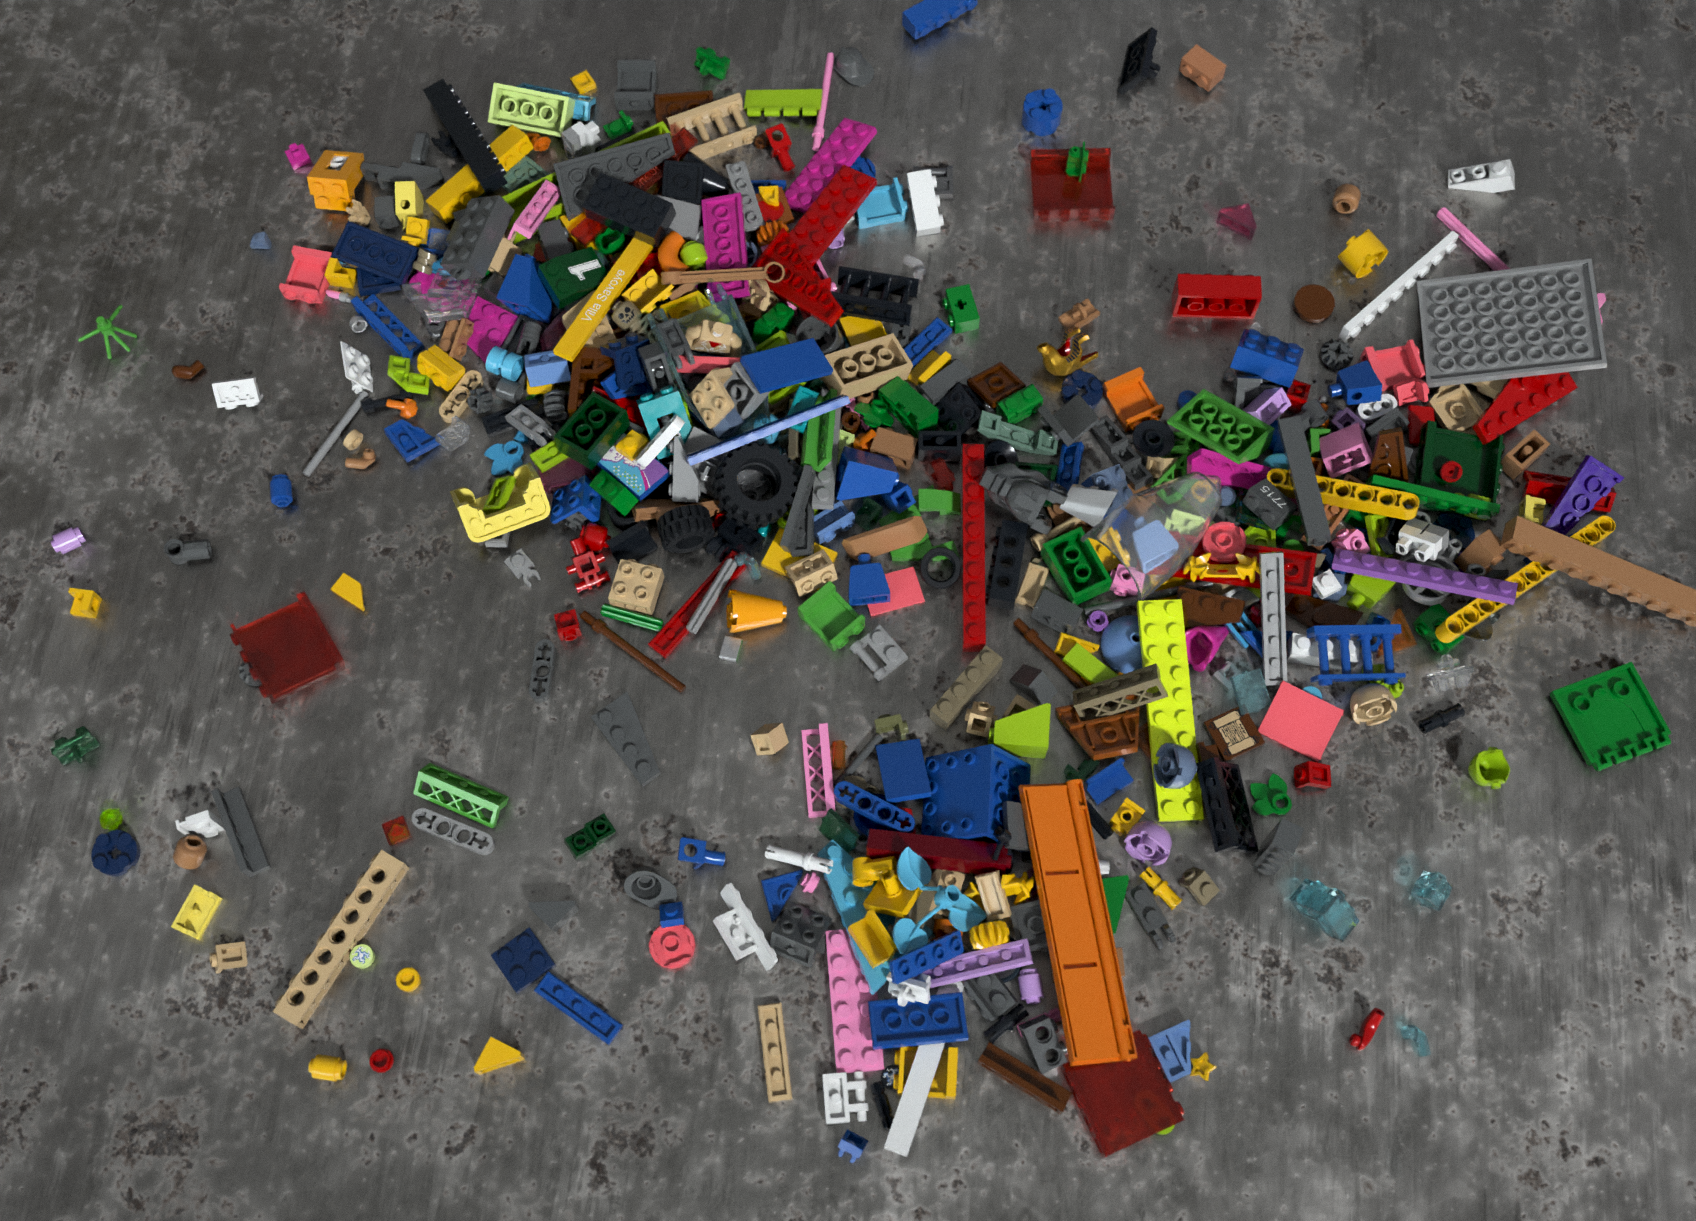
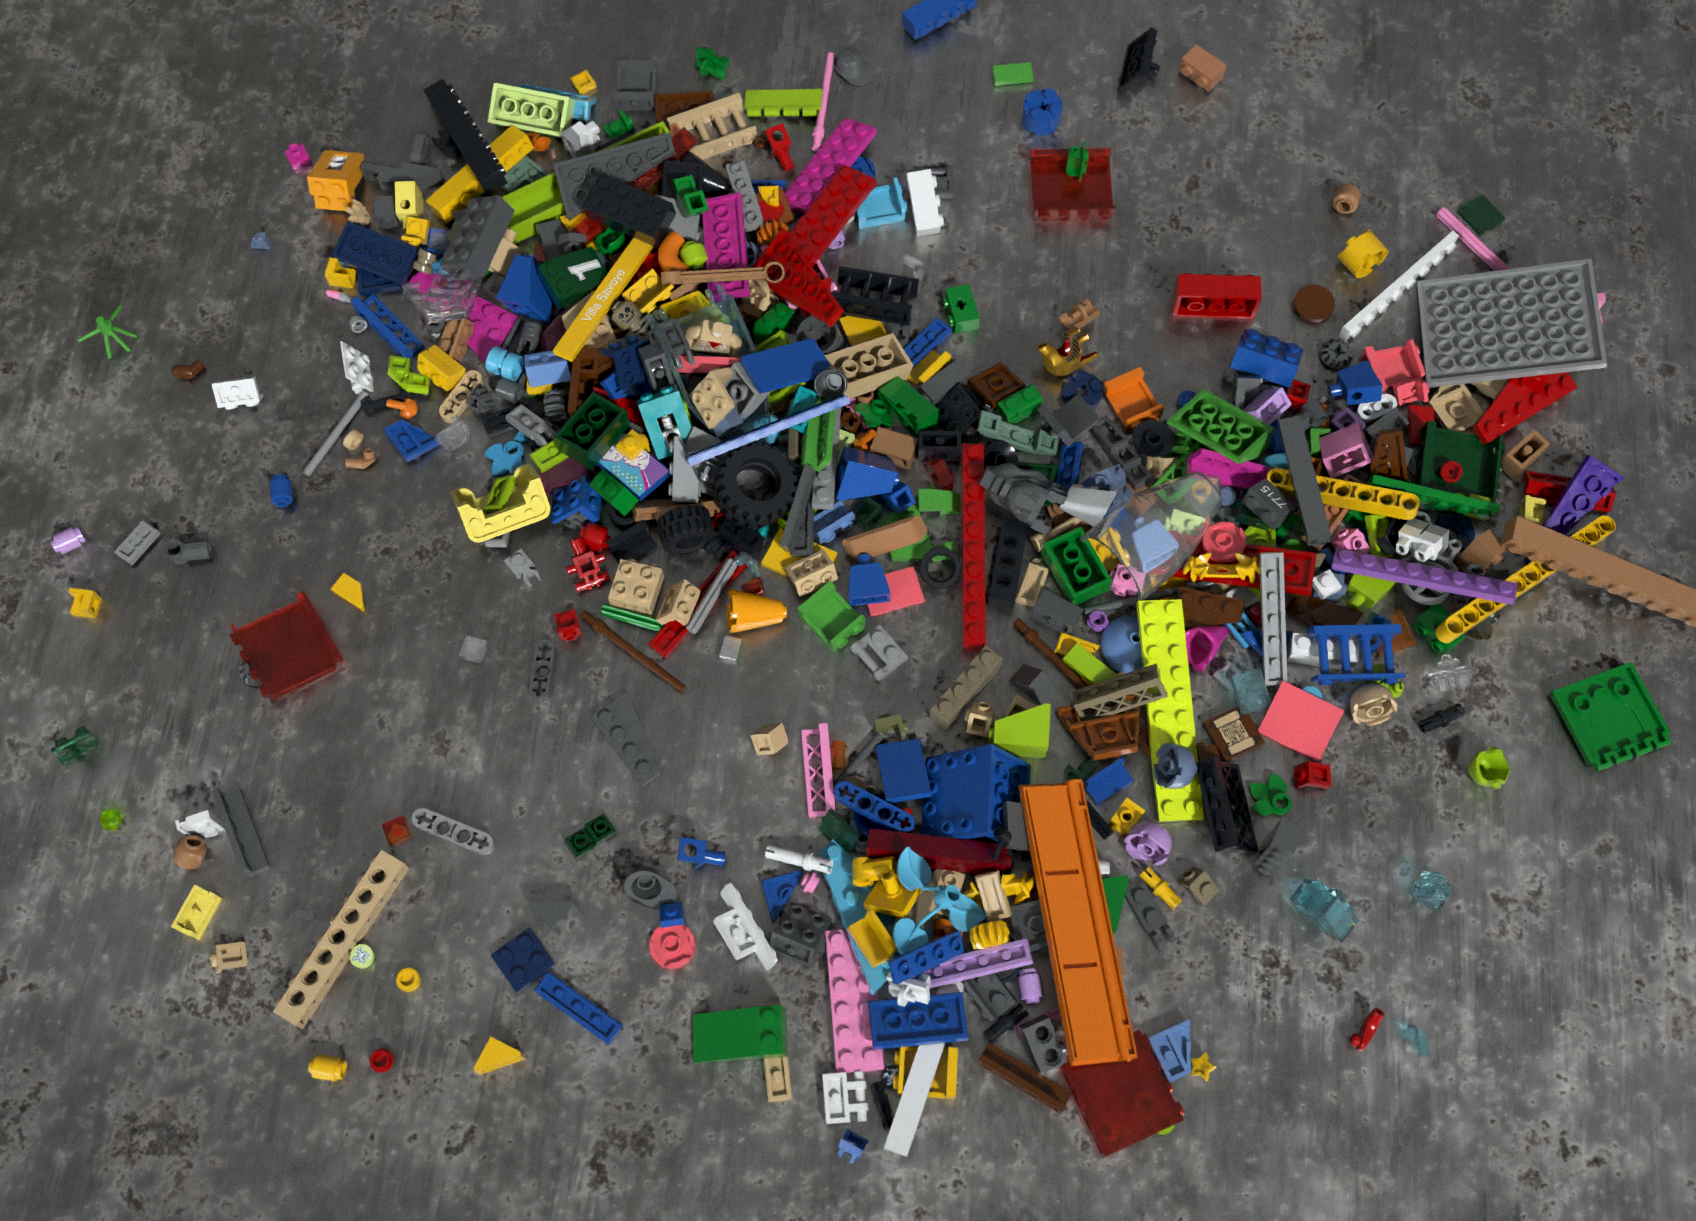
(104, 846): dark blue plate -> none
(137, 542): none -> light grey plate
(306, 276): coral panel -> none
(460, 789): bright green fence -> none
(473, 649): none -> clear plate
(536, 210): bright pink panel -> none
(571, 239): none -> dark grey tile
(660, 441): white beam -> none
(679, 603): none -> tan bracket
(689, 199): none -> green brick
(740, 1034): none -> green slope
(754, 586): none -> clear red tile
(830, 382): none -> dark grey hair
(1012, 73): none -> bright green tile
(1238, 219): clear pink slope -> none
(1481, 215): none -> clear green piece
(1485, 177): white slope -> none

